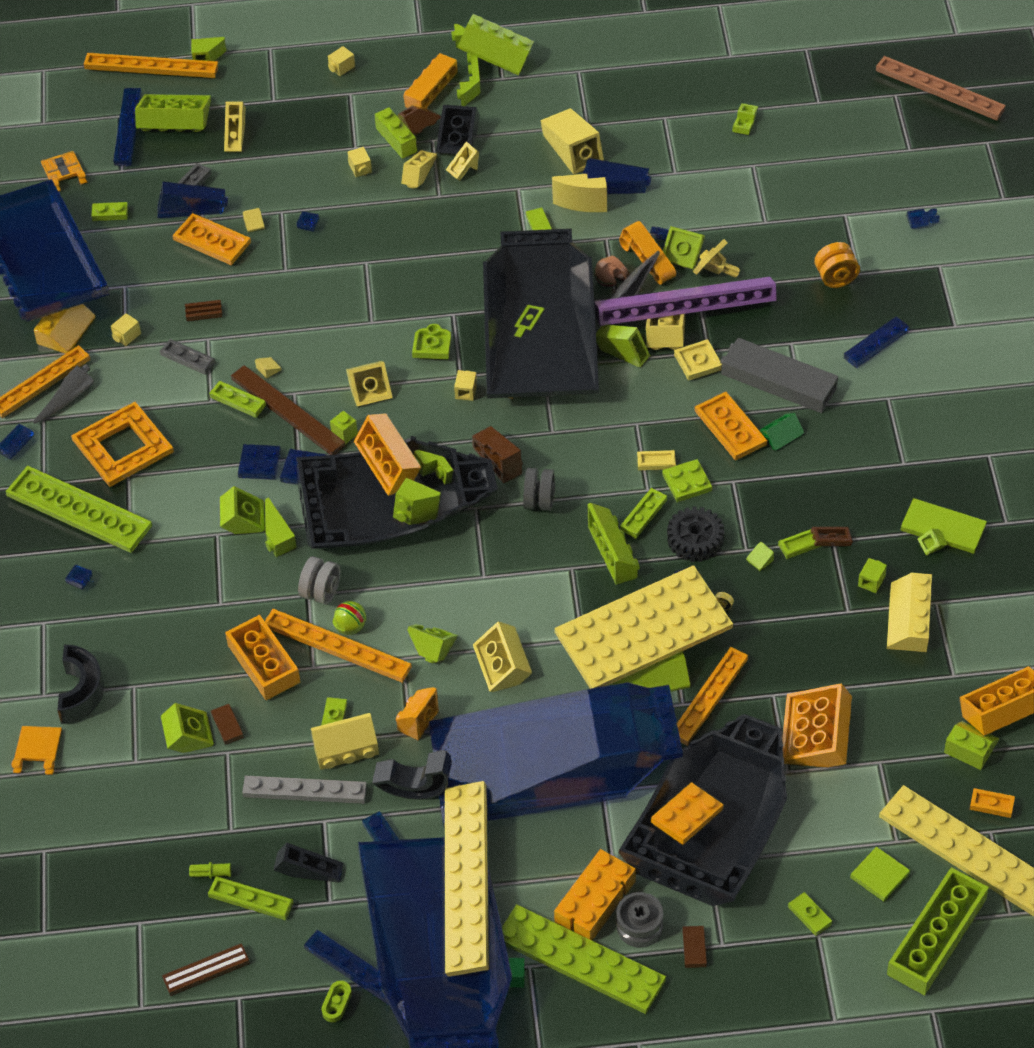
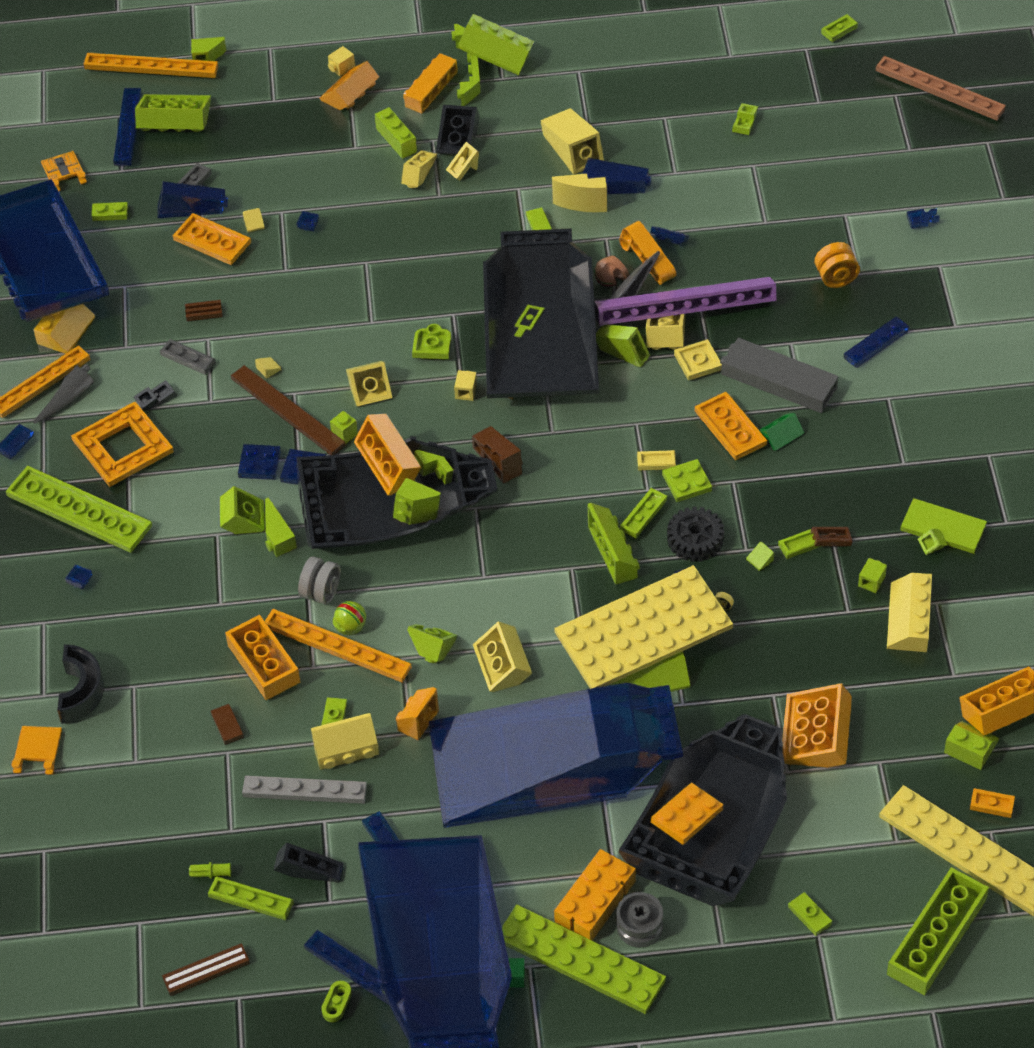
(125, 329): light yellow brick -> none
(151, 398): none -> black slope
(186, 728): lime slope -> none
(234, 126): light yellow slope -> none
(237, 399): lime plate -> none
(351, 86): none -> light orange slope
(359, 162): light yellow brick -> none
(414, 781): black brick -> none
(418, 118): reddish brown slope -> none
(466, 879): light yellow plate -> none
(542, 489): dark grey wheel -> none
(683, 247): lime tile -> none
(694, 946): reddish brown tile -> none
(710, 694): light orange plate -> none
(716, 262): light yellow piece -> none
(839, 28): none -> lime plate
(880, 874): lime tile -> none

